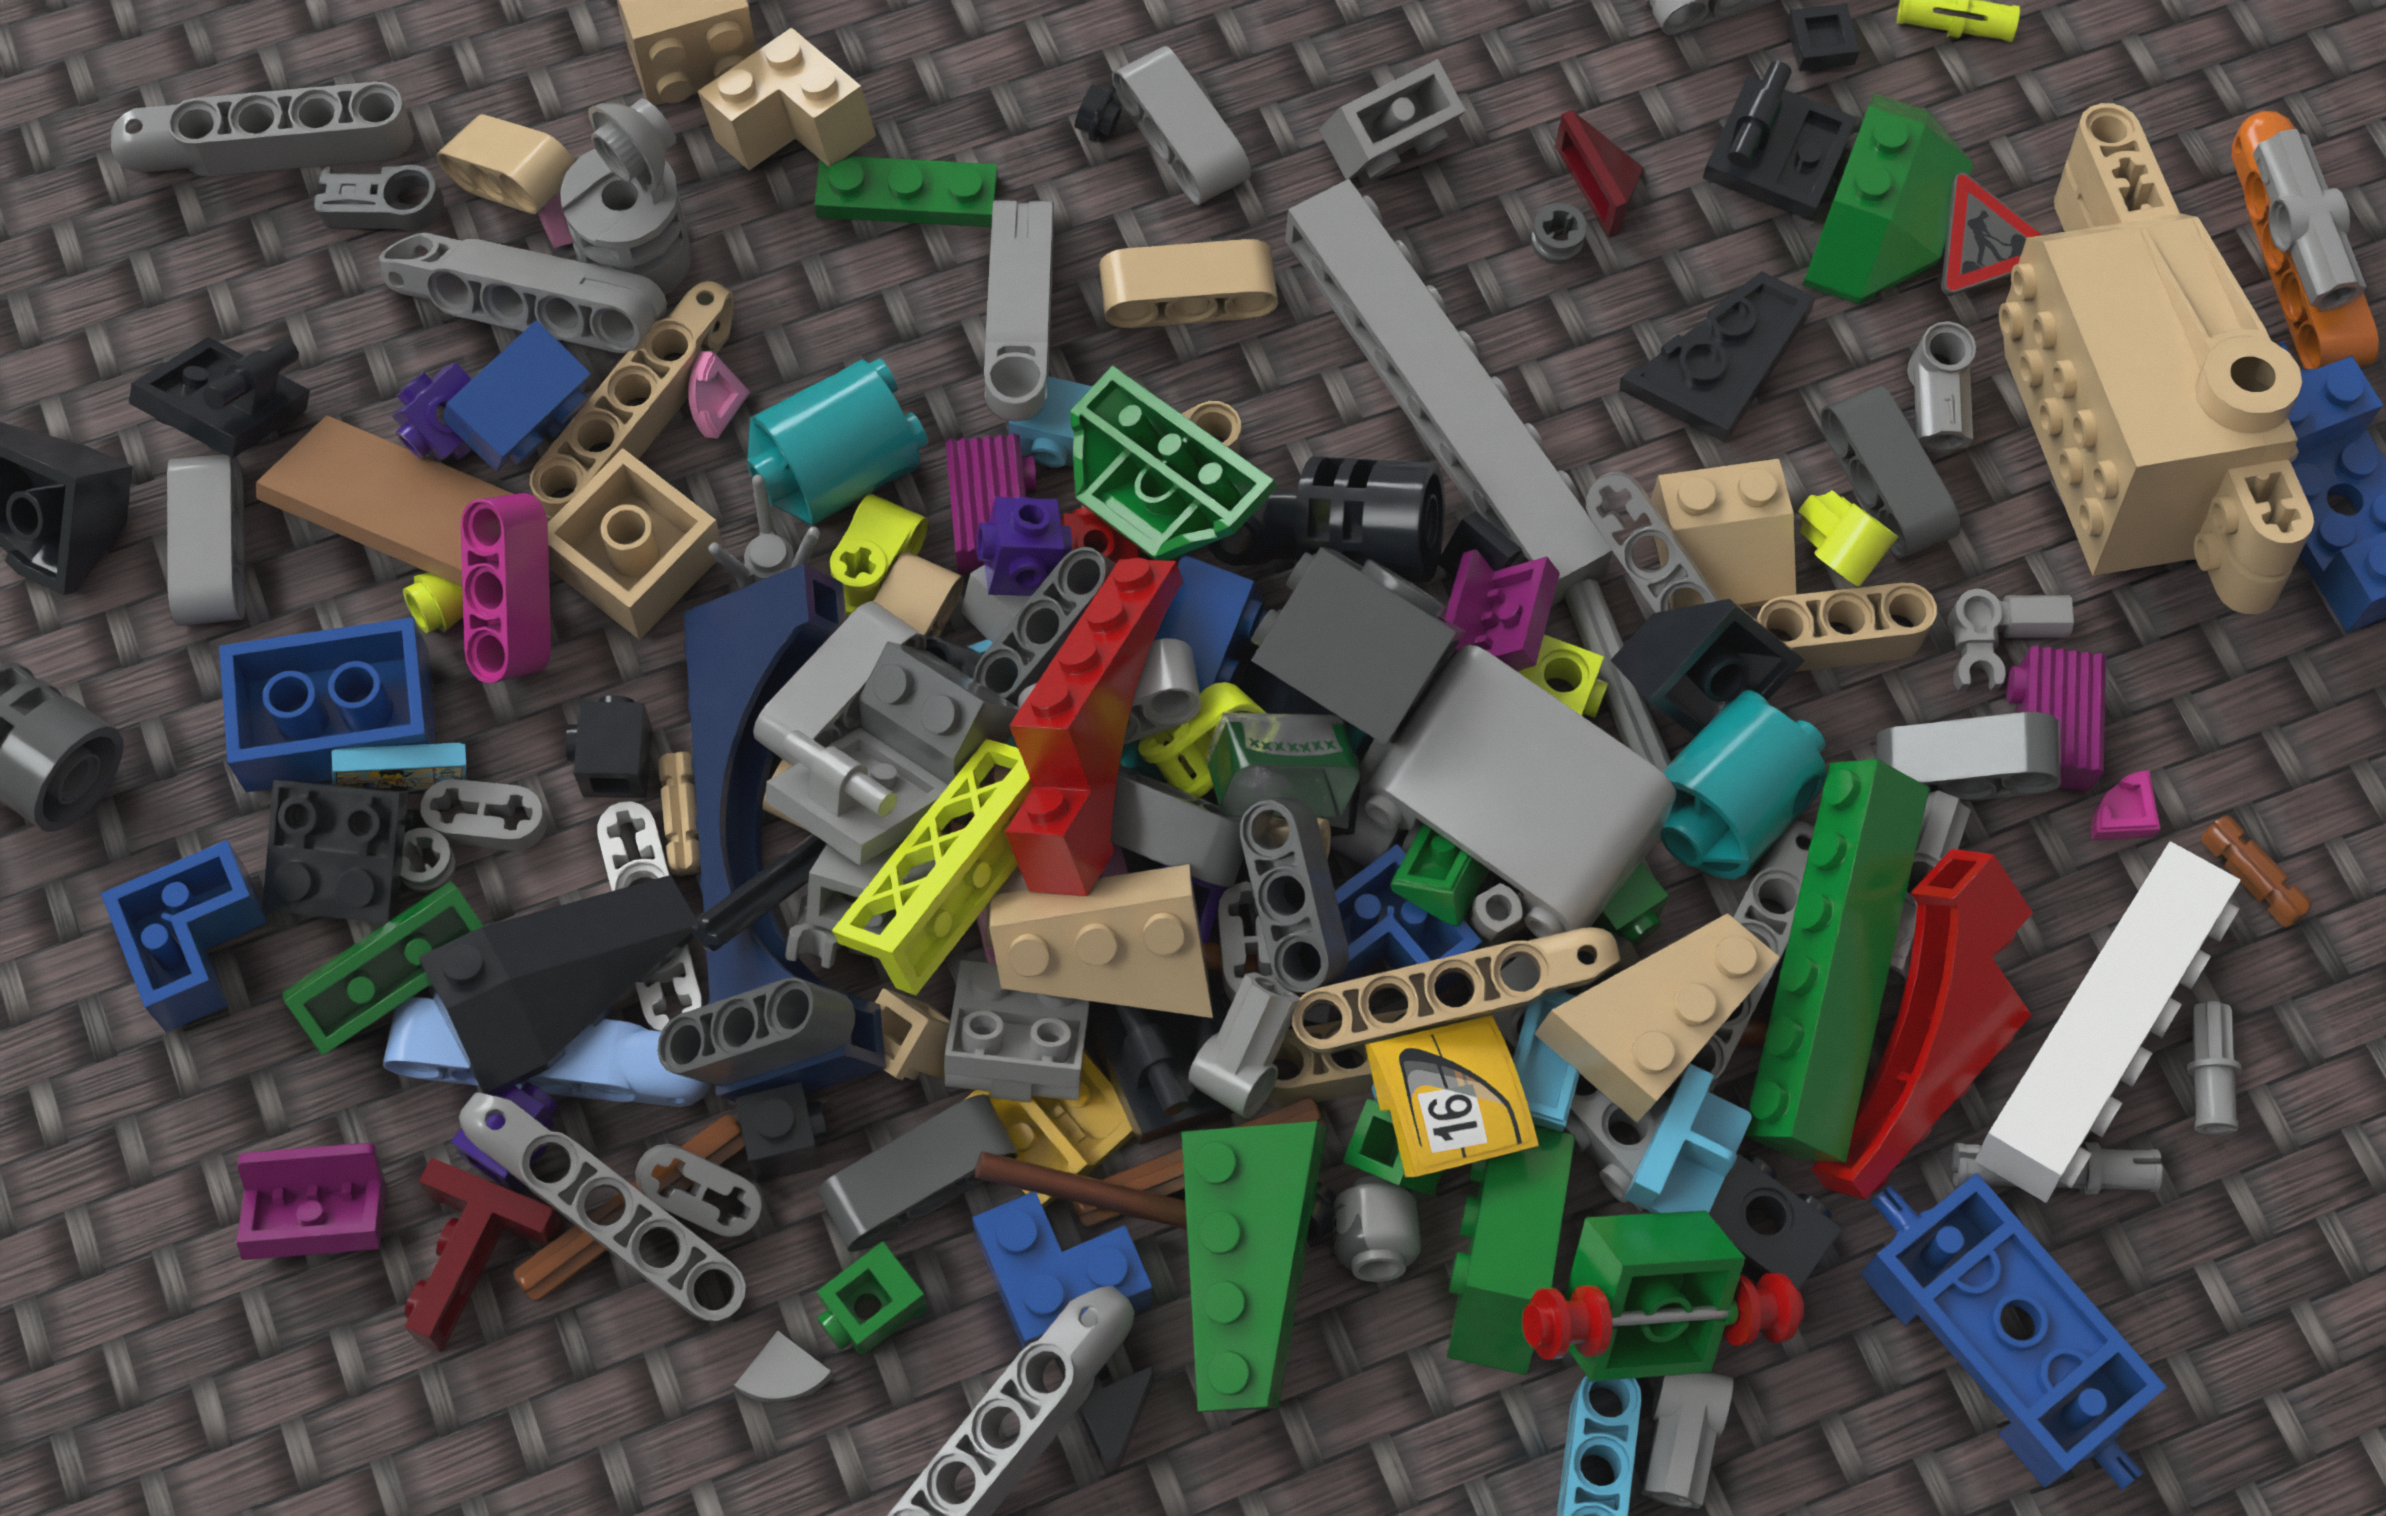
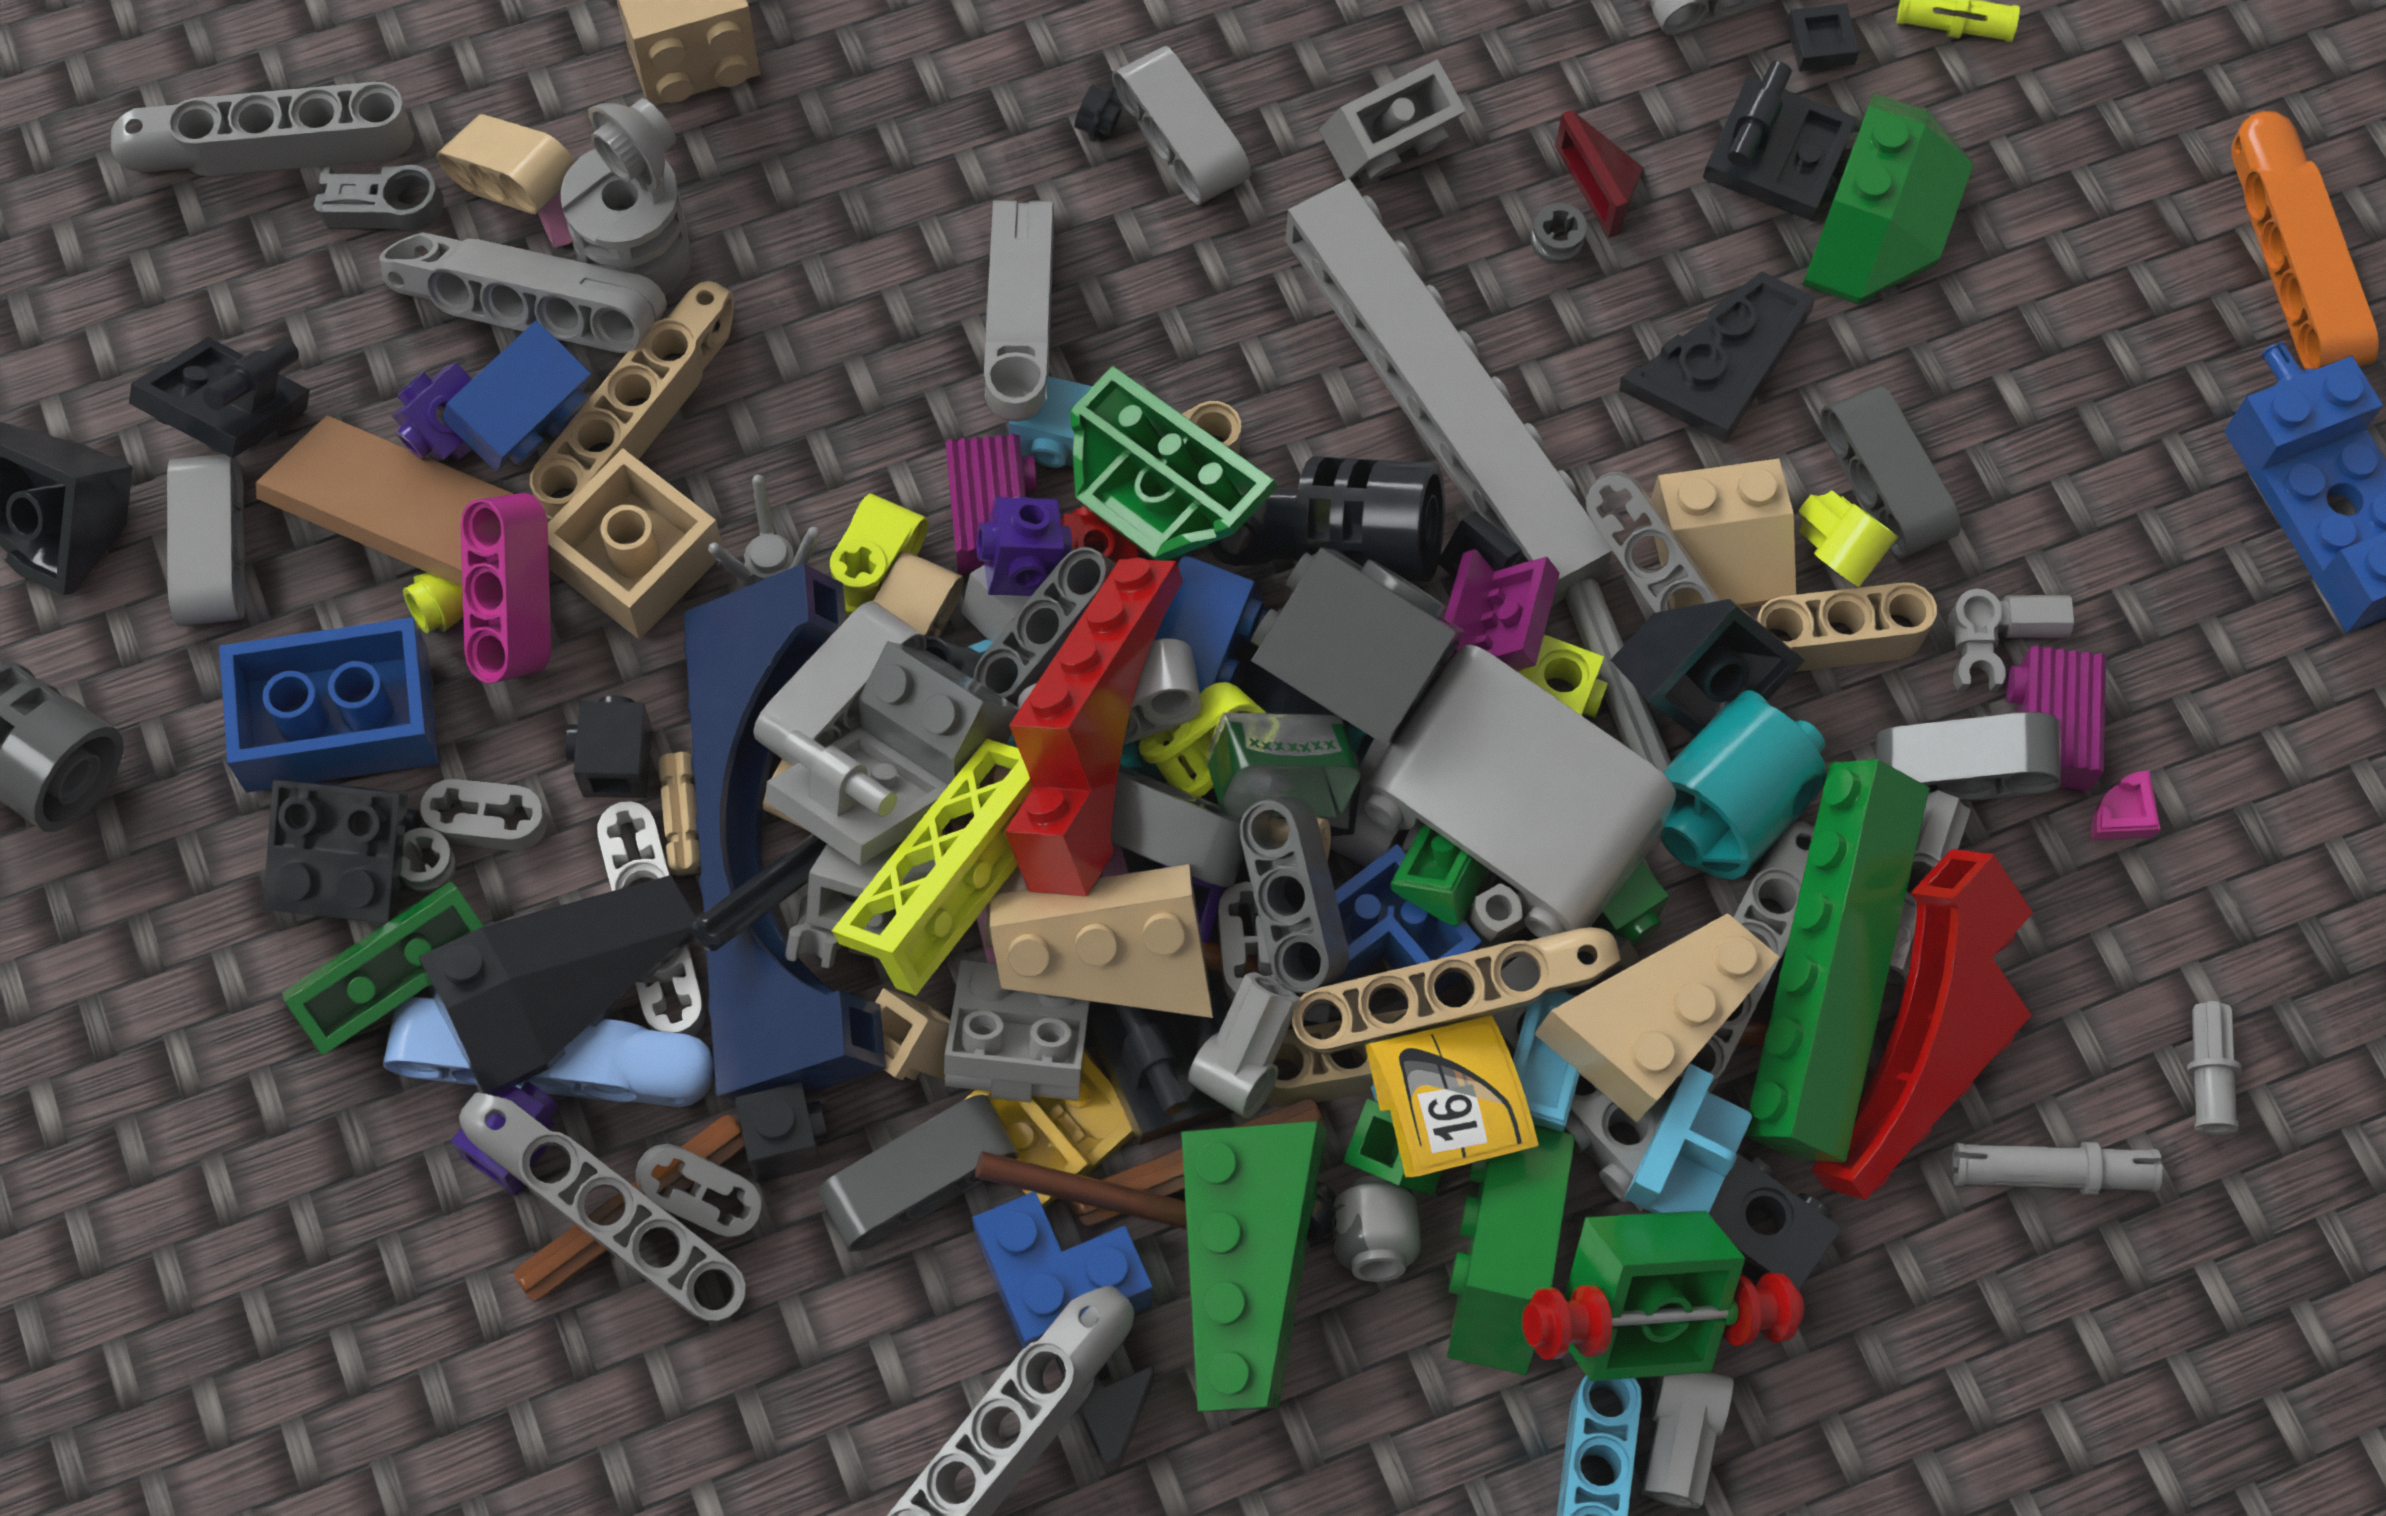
(172, 920): blue brick -> none
(310, 1201): magenta bracket -> none
(399, 767): medium azure tile -> none
(468, 1244): dark red bracket -> none
(714, 394): bright pink tile -> none
(756, 1032): dark grey beam -> none
(782, 1373): light grey tile -> none
(786, 95): tan brick -> none
(834, 442): teal cylinder -> none
(876, 1278): green brick -> none
(907, 191): green plate -> none
(1188, 283): tan beam -> none
(1943, 390): light grey piece -> none
(1981, 238): piece -> none
(2062, 1387): blue brick -> none
(2106, 1023): white brick -> none
(2154, 379): tan piece -> none
(2256, 871): dark orange axle -> none
(2309, 220): light grey piece -> none

